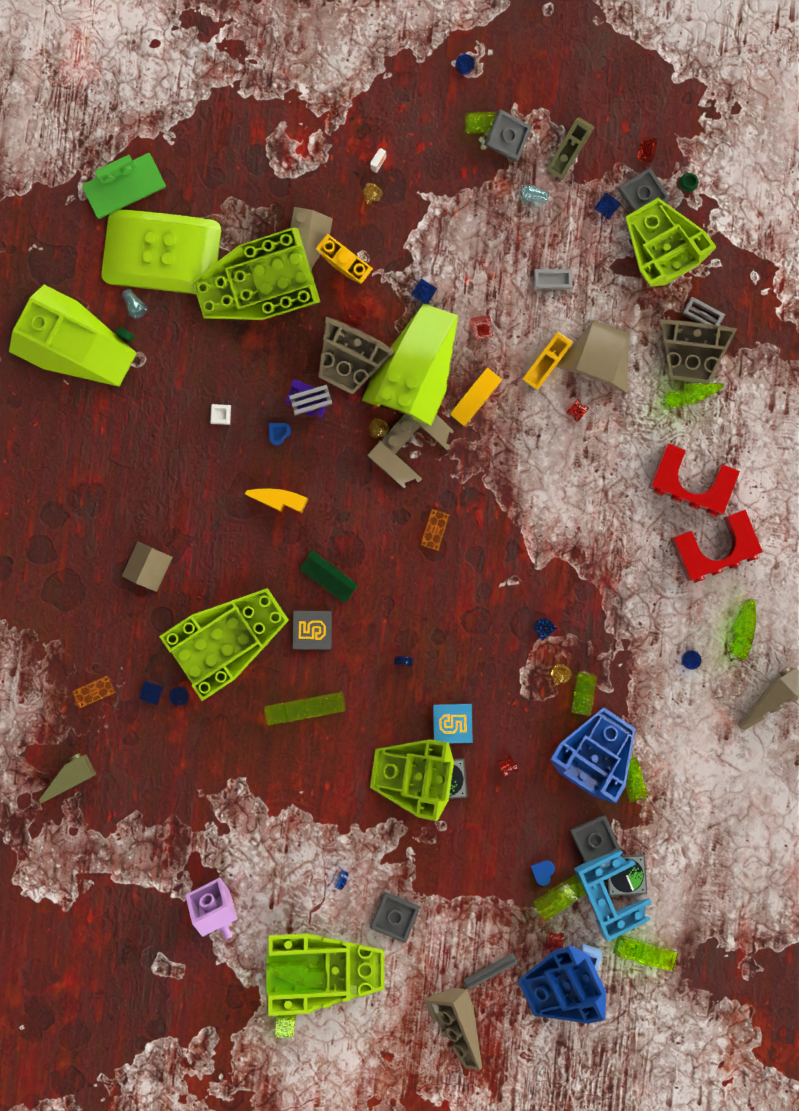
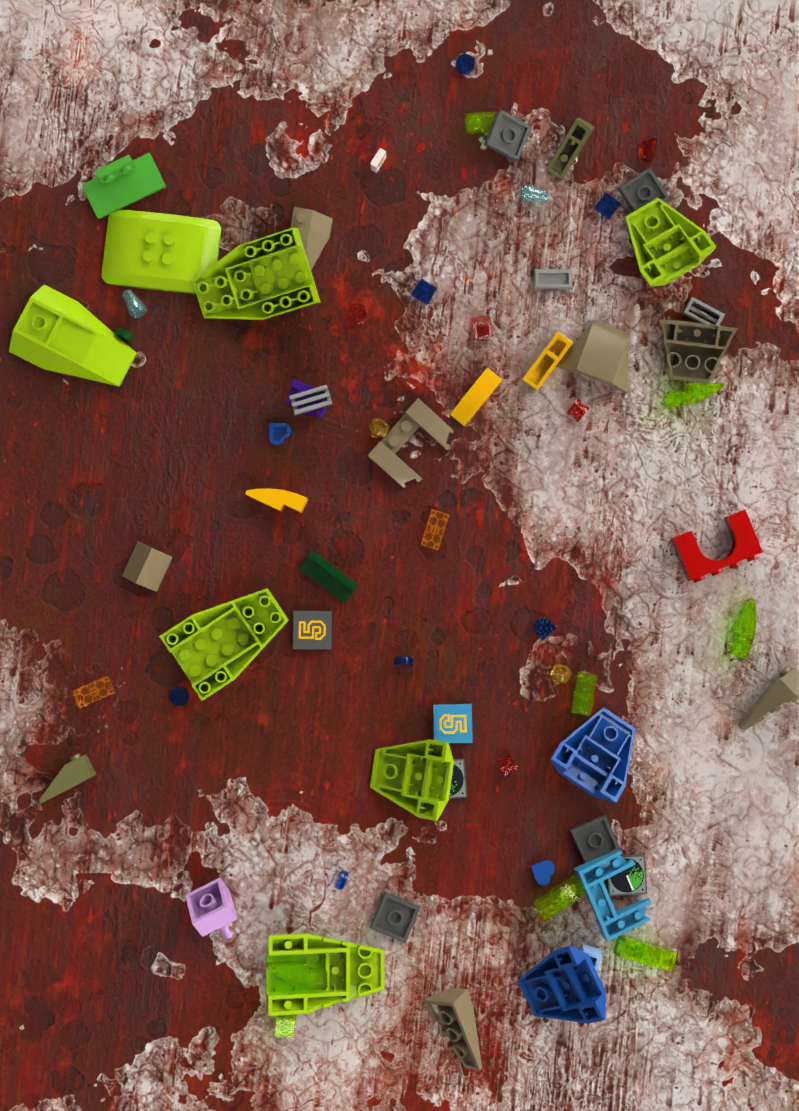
(151, 692): clear blue tile -> none
(220, 414): white tile -> none
(304, 708): clear neon green slope -> none
(343, 259): yellow slope -> none
(350, 355): dark tan wedge -> none
(372, 192): clear yellow tile -> none
(418, 370): lime wedge -> none
(490, 971): dark grey axle -> none
(554, 940): clear red wheel -> none
(635, 784): clear neon green slope -> none
(667, 482): red arch -> none
(688, 182): dark green plate -> none
(691, 660): clear blue tile -> none

